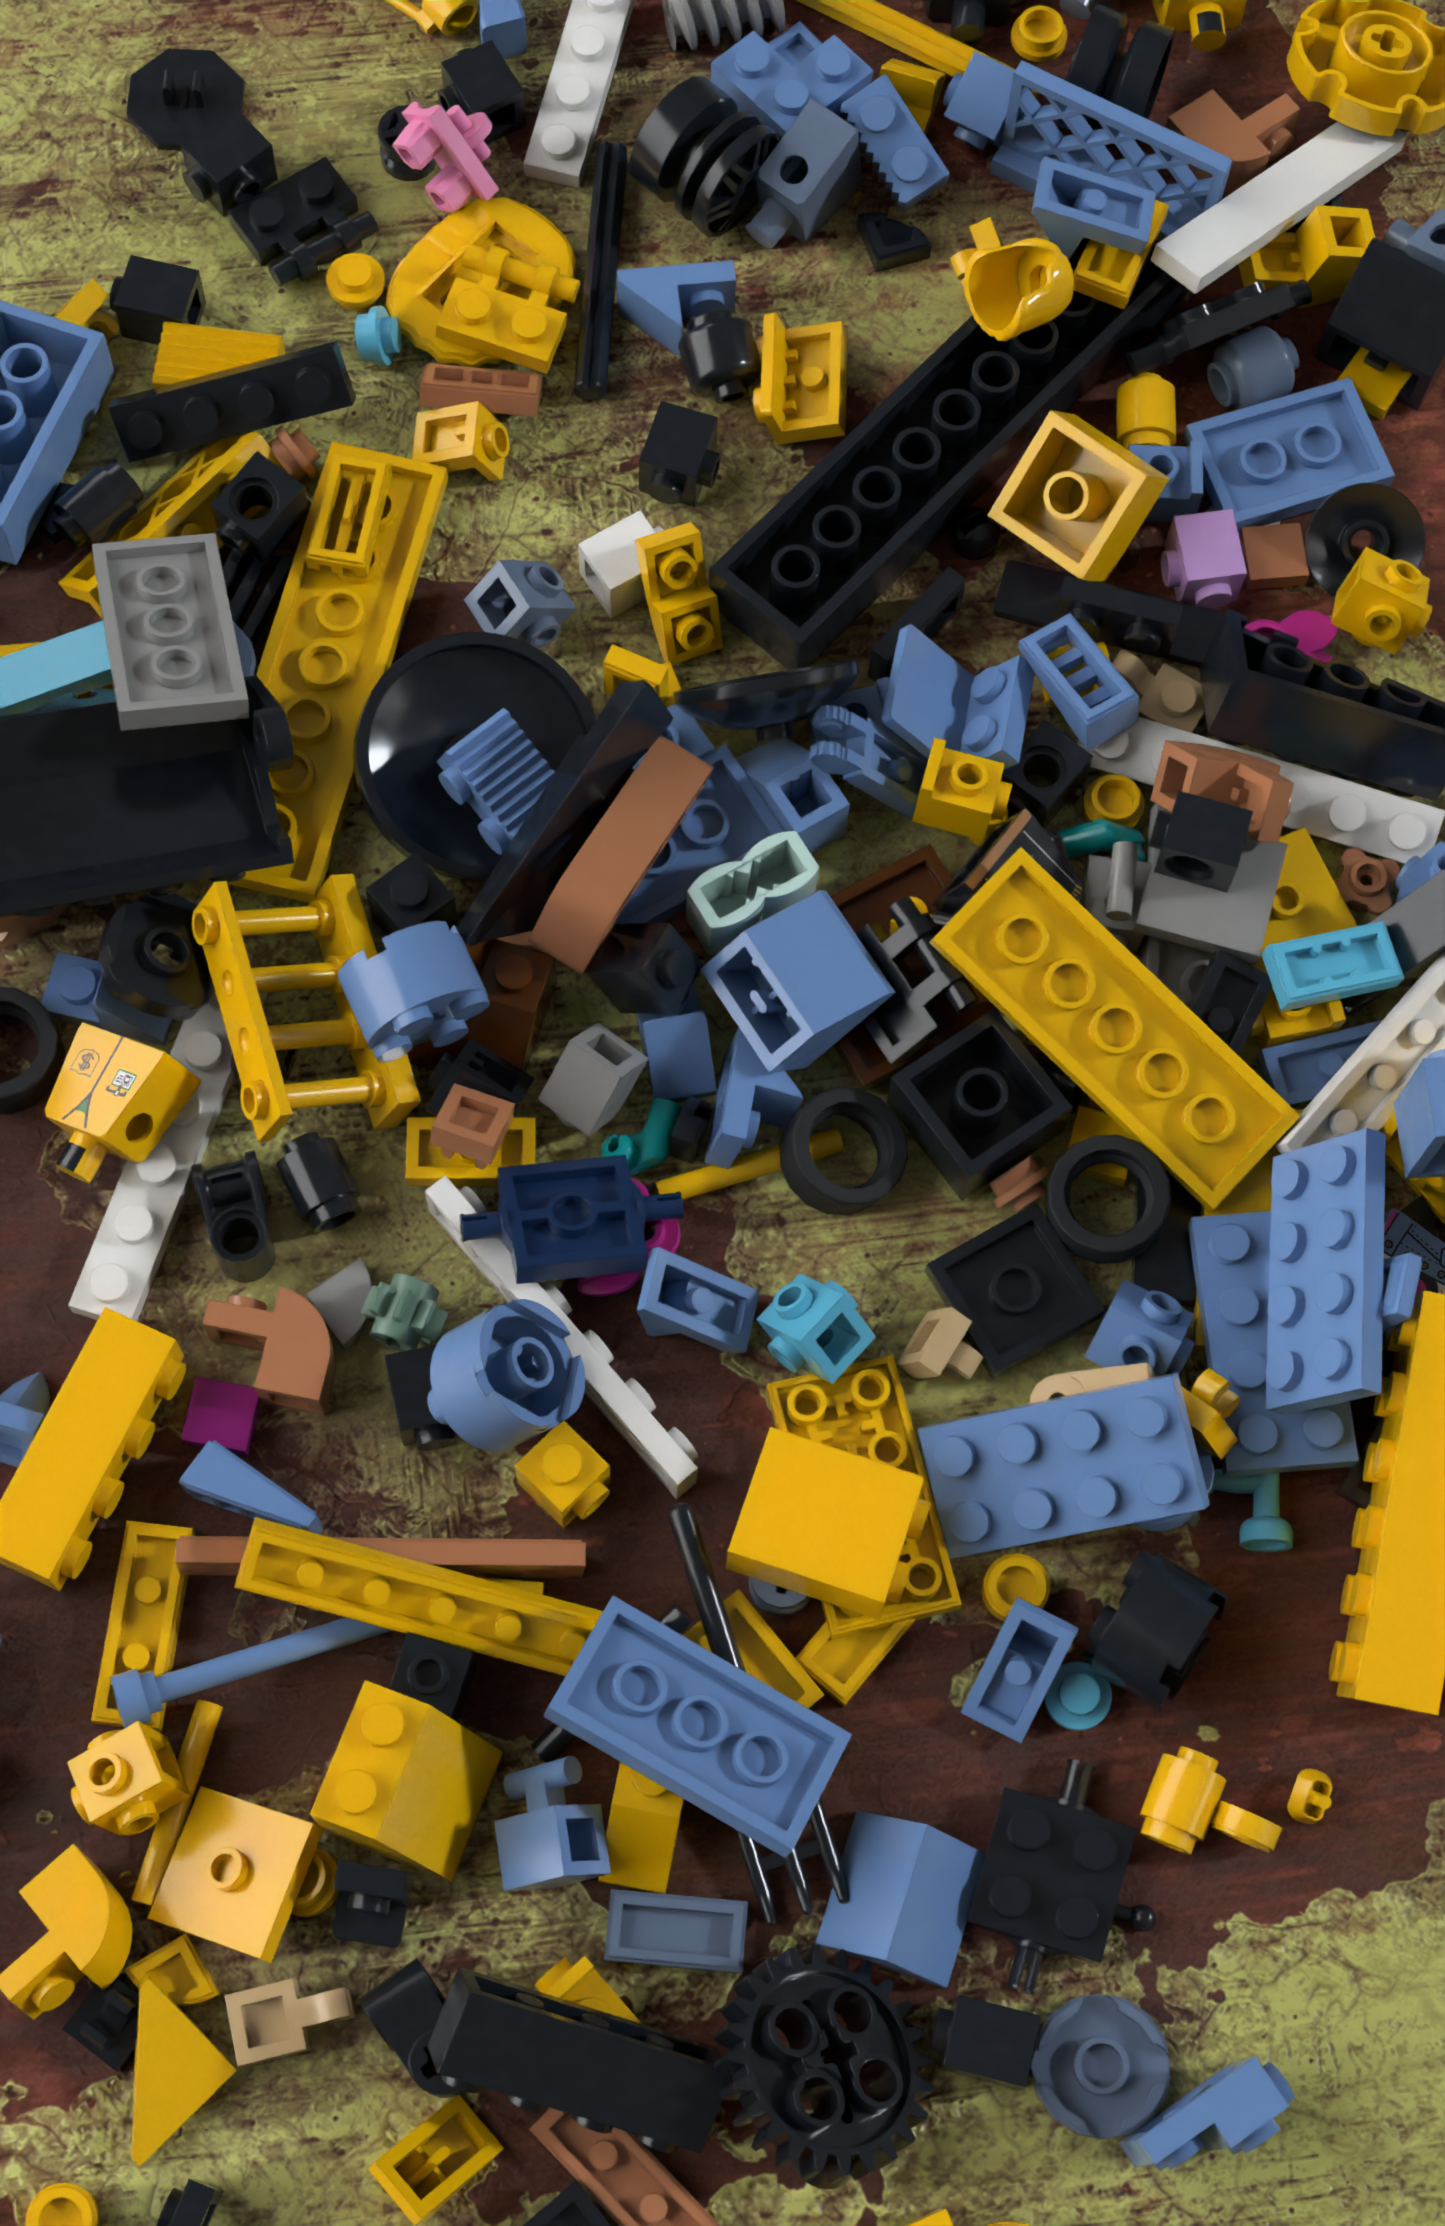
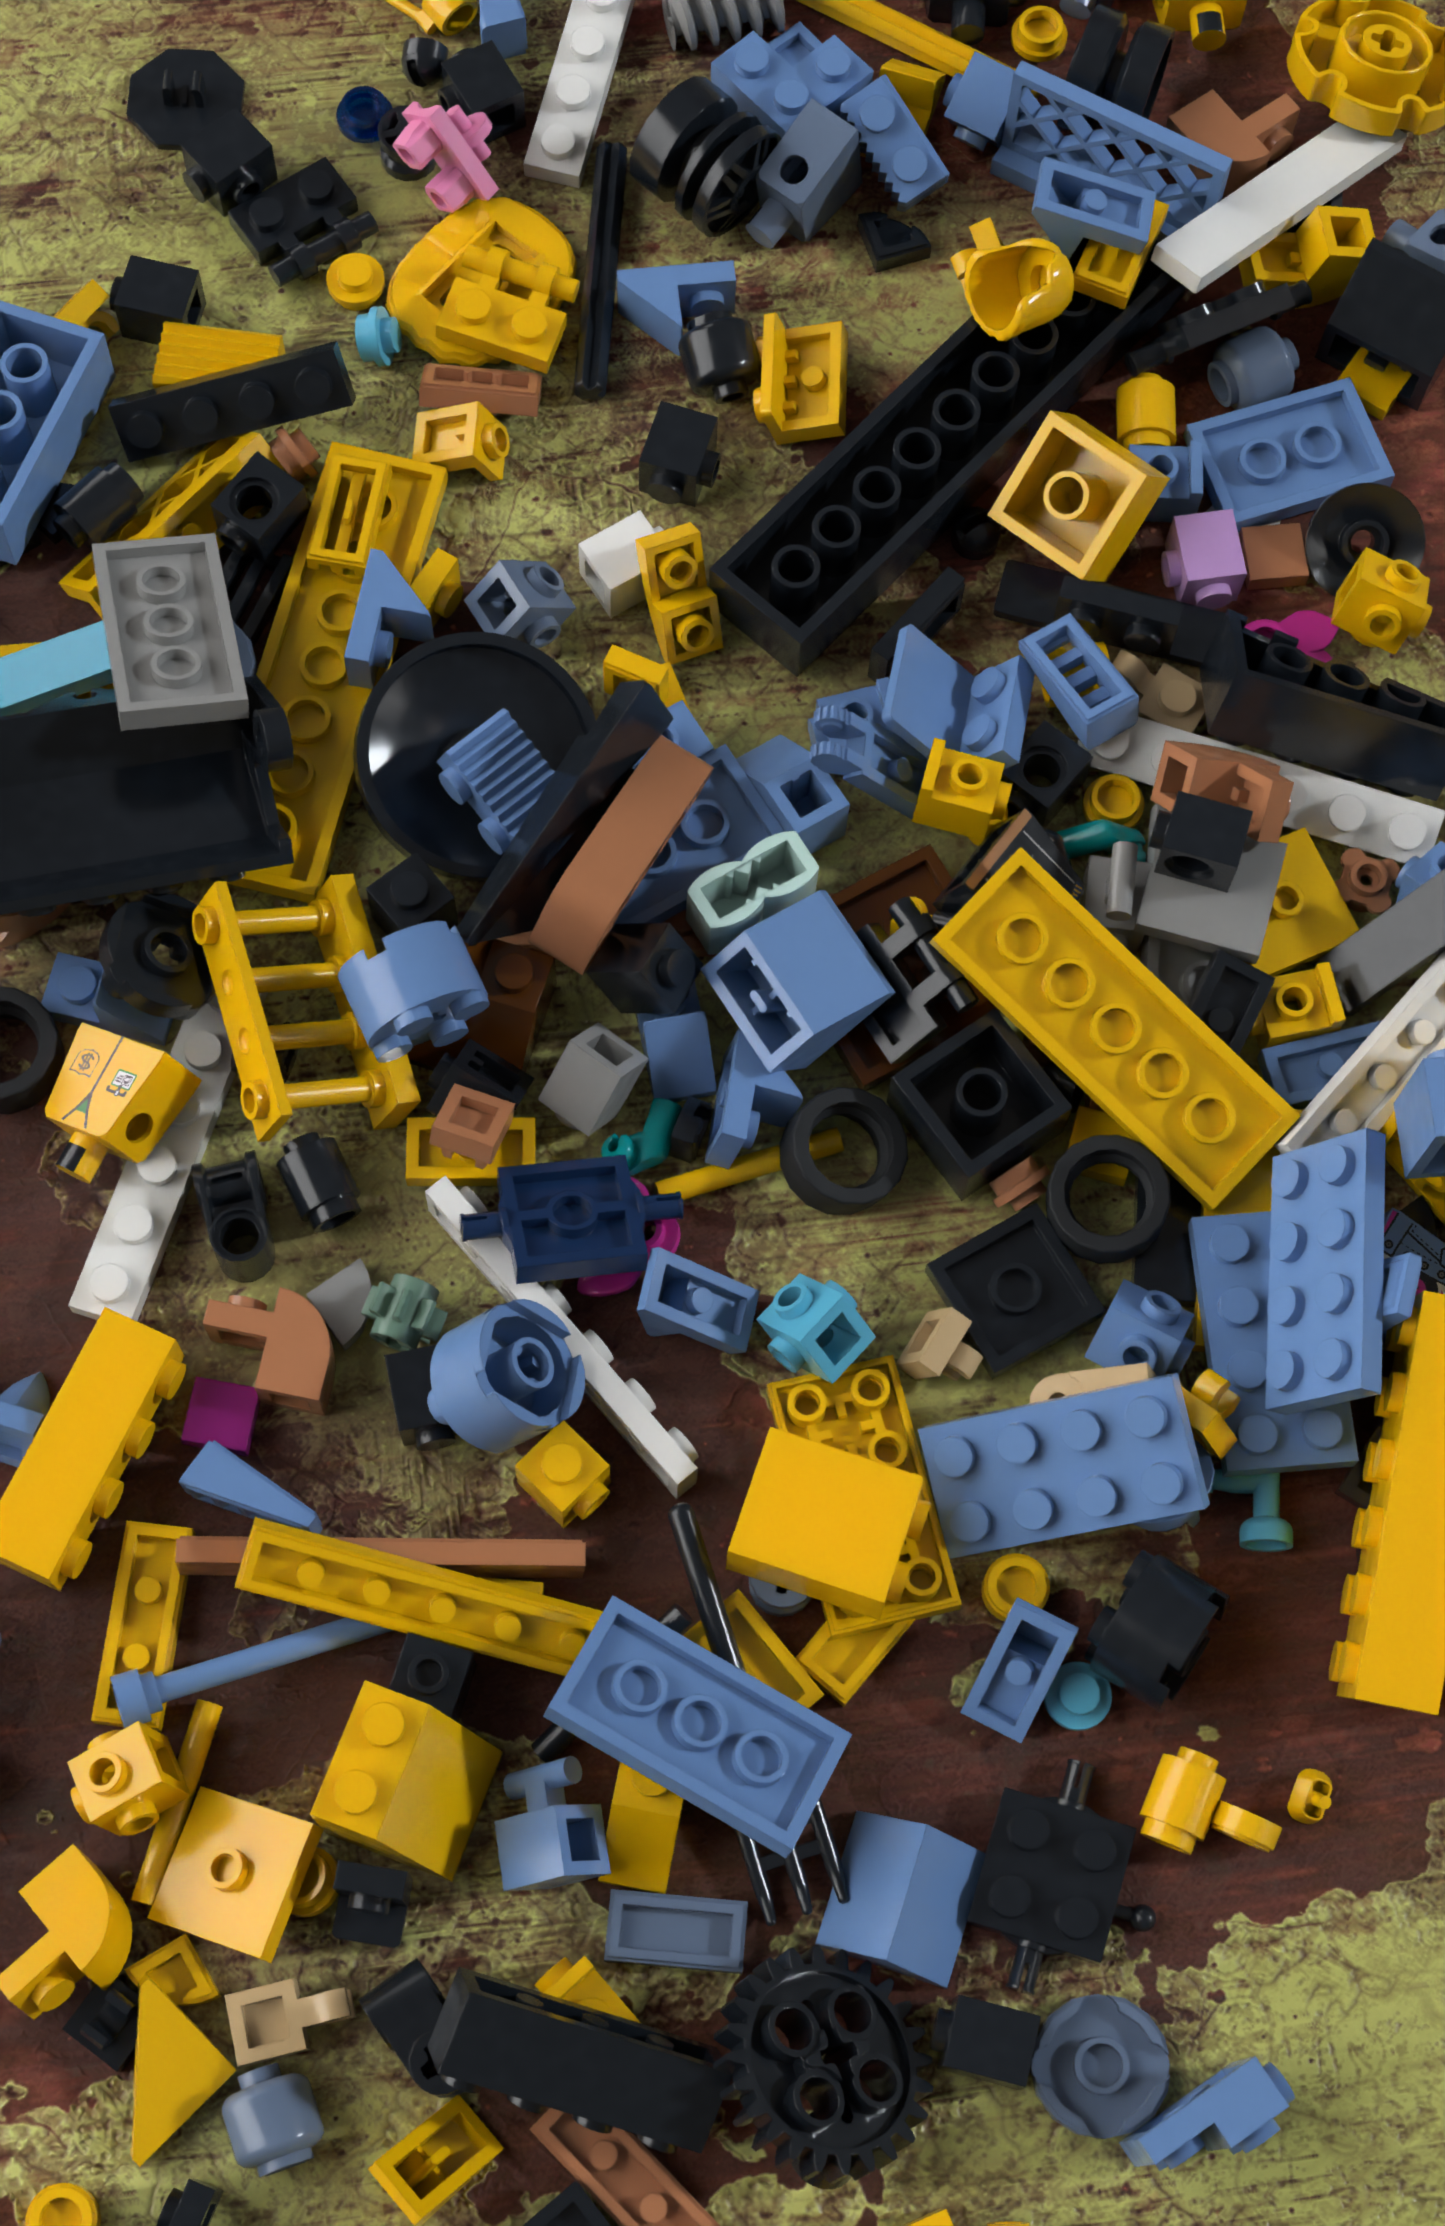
(272, 2120): none -> sand blue head
(361, 113): none -> clear blue plate
(383, 611): none -> medium blue slope
(423, 60): none -> black hinge
(439, 585): none -> yellow plate
(768, 700): black dish -> none
(1332, 966): medium azure plate -> none

